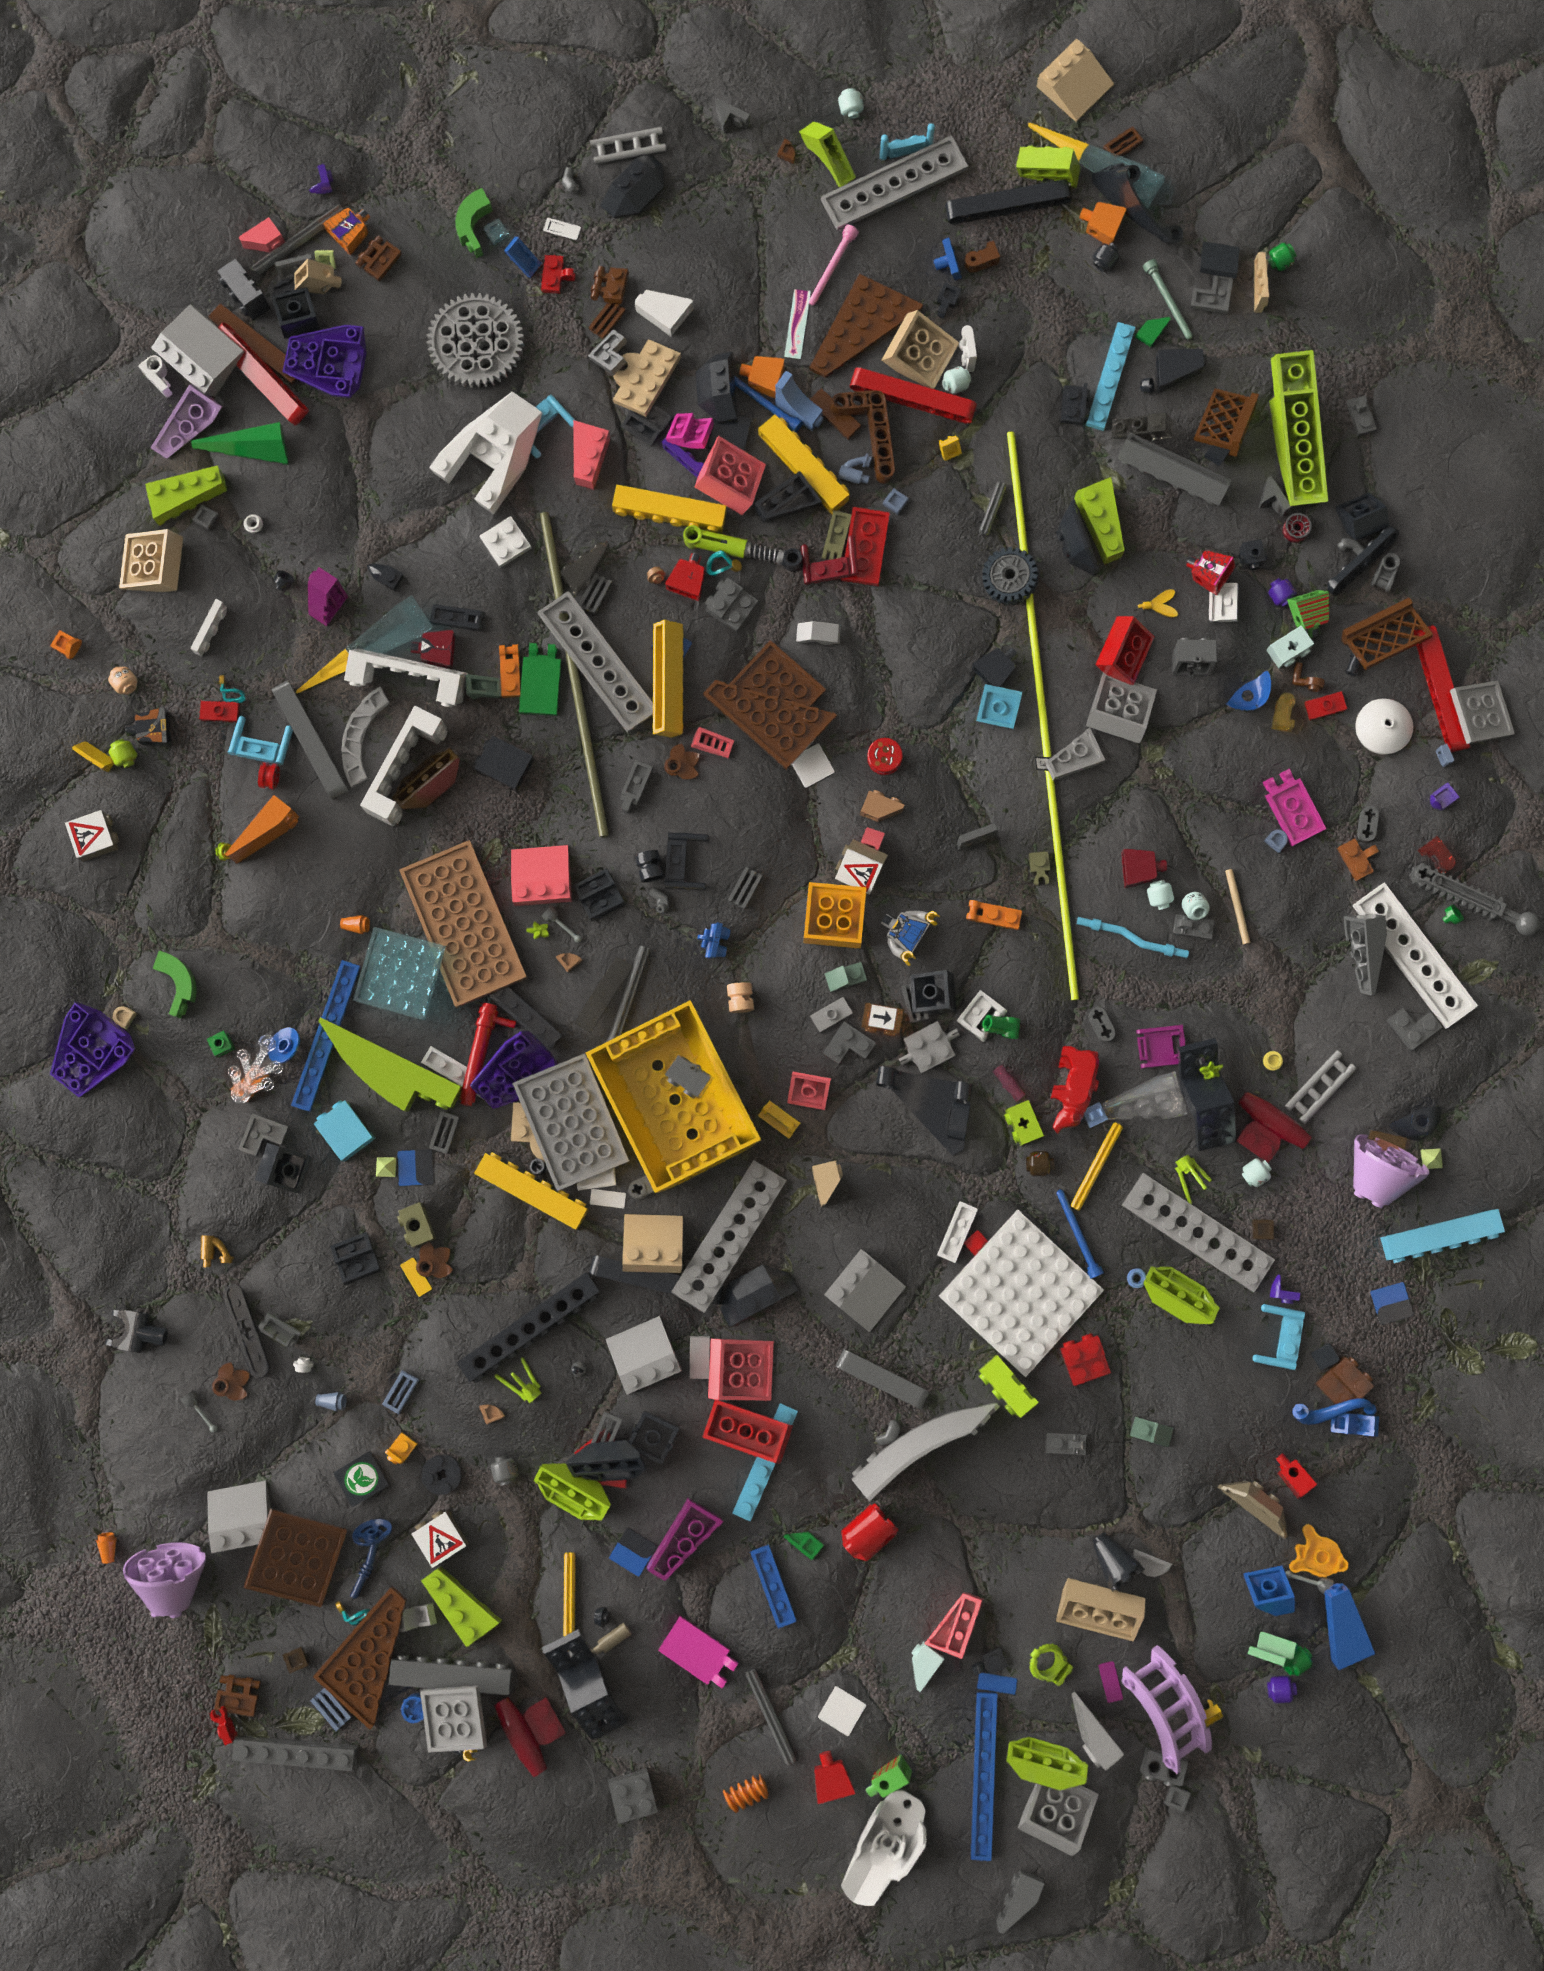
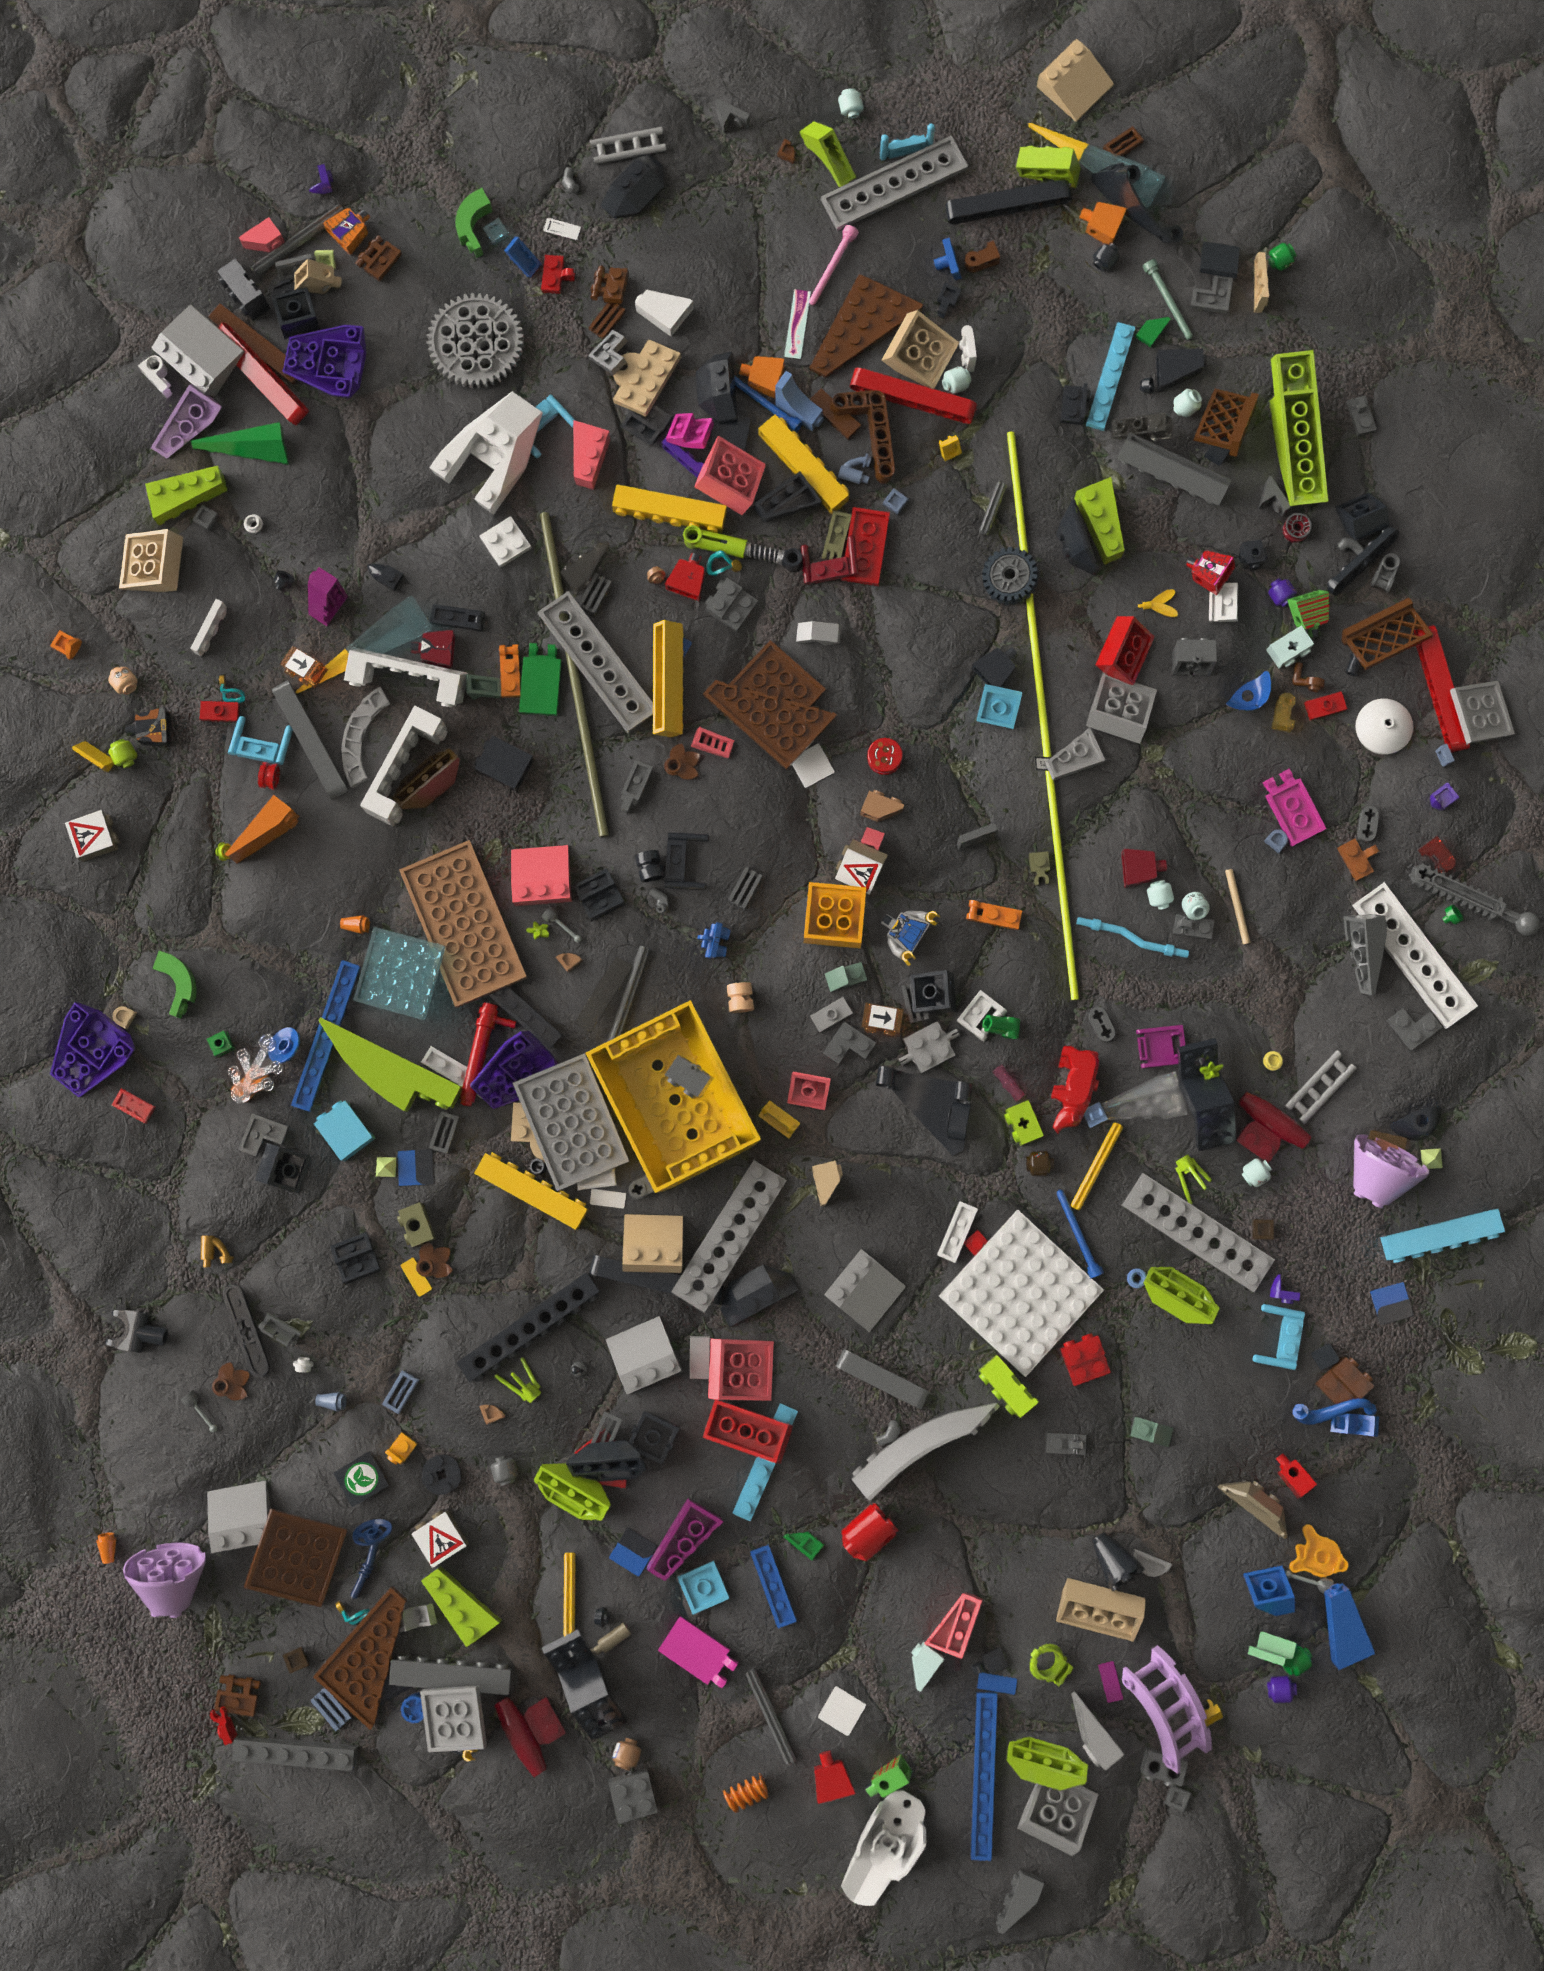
(133, 1106): none -> red plate
(304, 667): none -> clear orange brick
(626, 1754): none -> medium nougat head
(703, 1587): none -> medium azure plate
(1187, 403): none -> light aqua head

